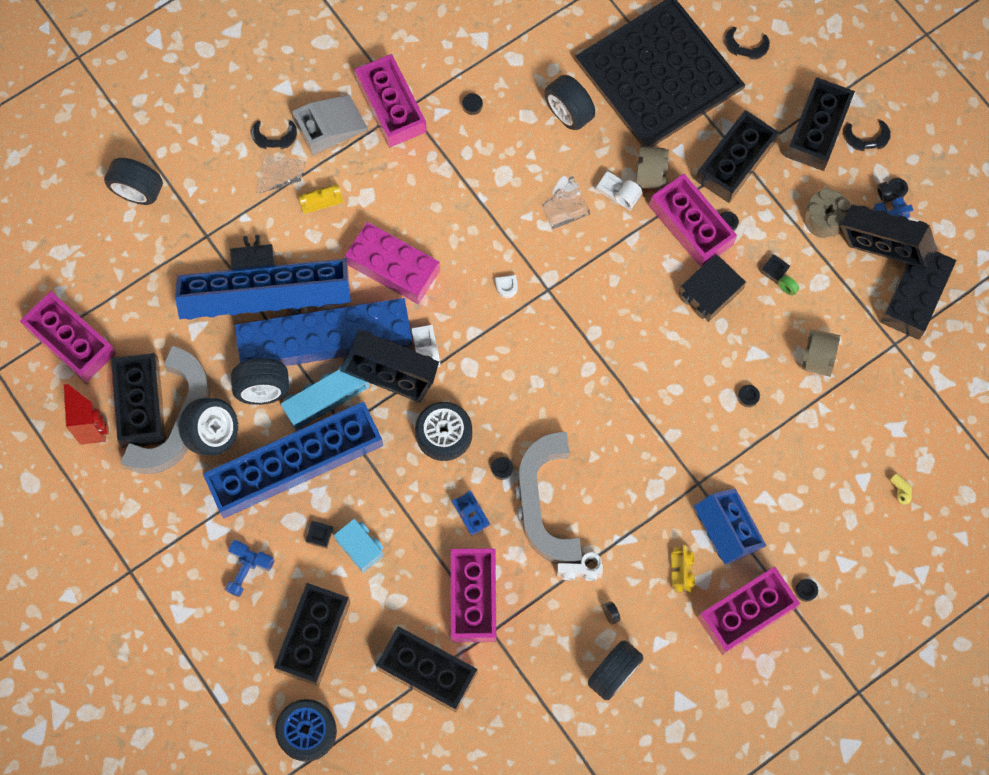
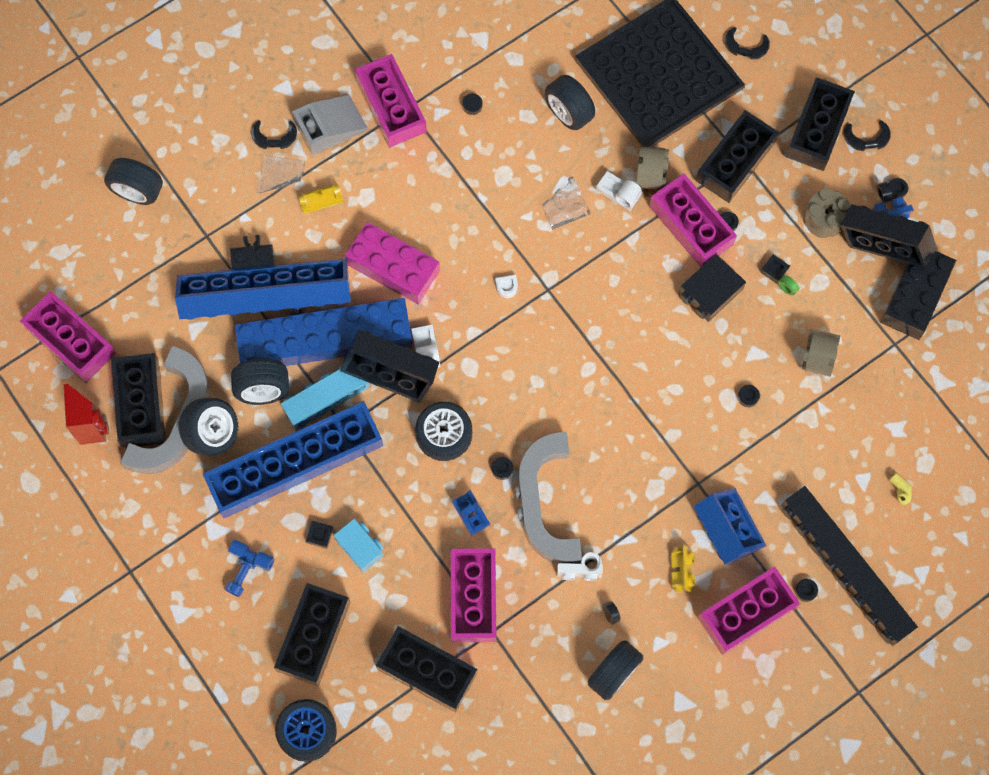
(849, 566): none -> black brick

